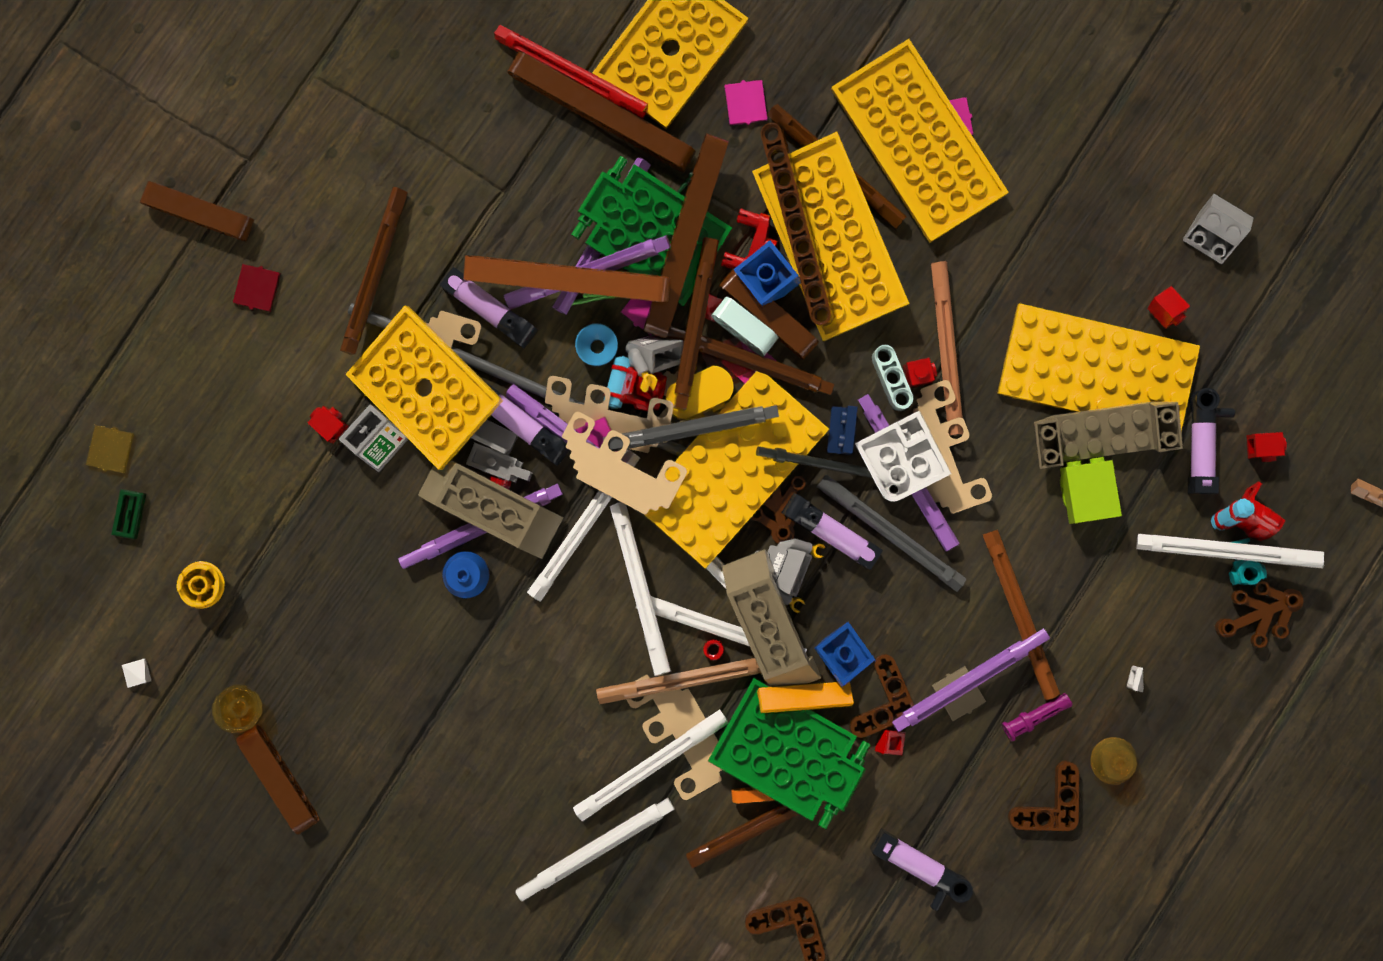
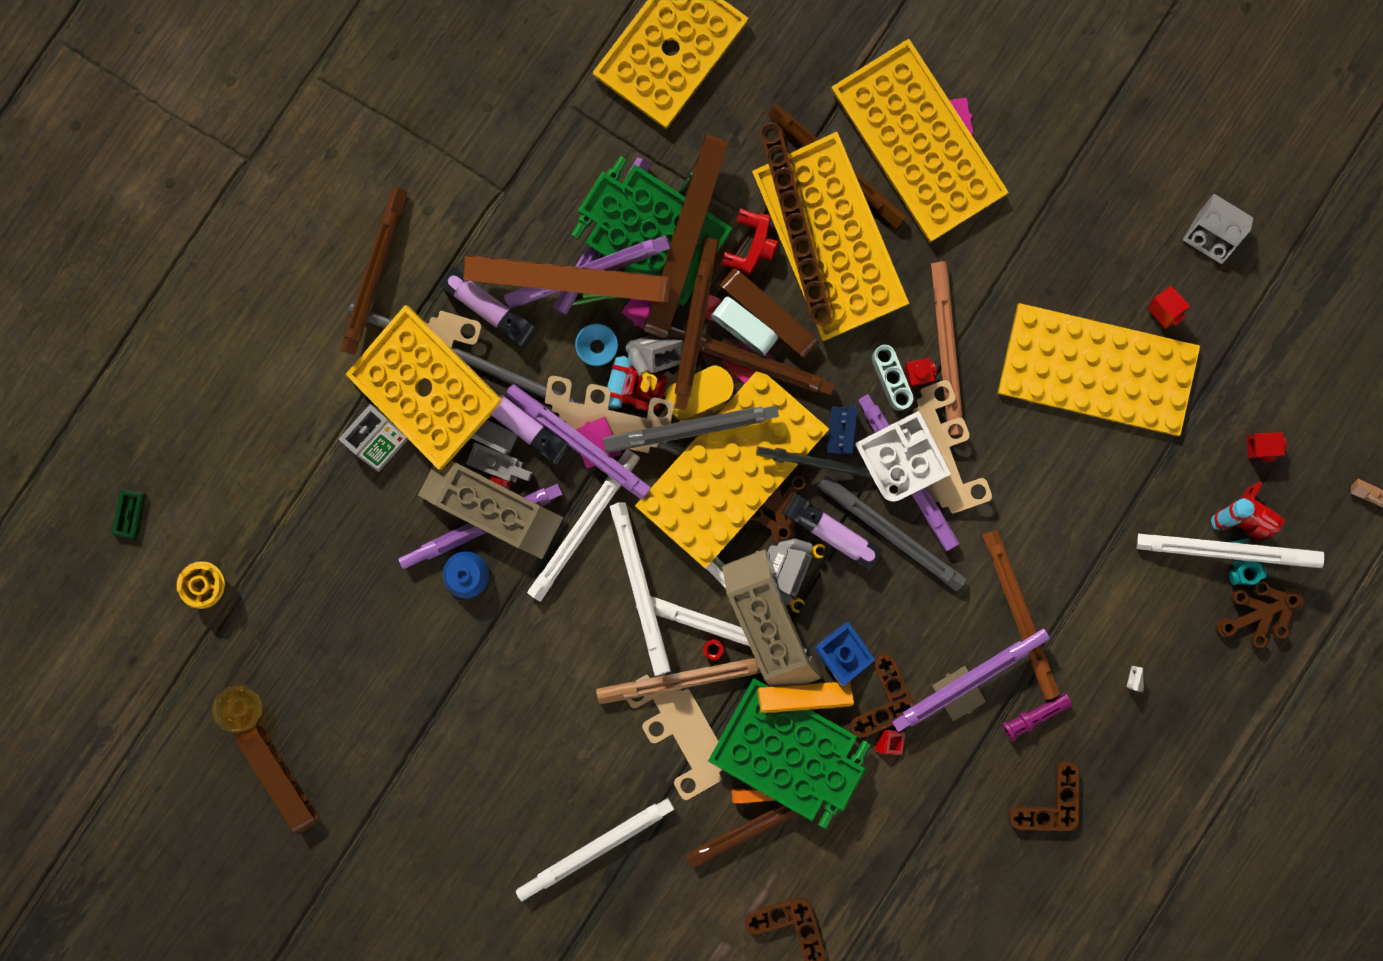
(109, 449): clear yellow piece -> none
(136, 673): white slope -> none
(197, 211): reddish brown beam -> none
(256, 287): dark red piece -> none
(328, 423): red brick -> none
(572, 71): red piece -> none
(601, 112): reddish brown beam -> none
(610, 475): tan piece -> none
(651, 765): white piece -> none
(745, 102): dark pink piece -> none
(768, 274): blue slope -> none
(923, 867): piece -> none
(1090, 490): lime brick -> none
(1108, 432): dark tan slope -> none
(1114, 760): clear yellow cone -> none
(1203, 441): piece -> none

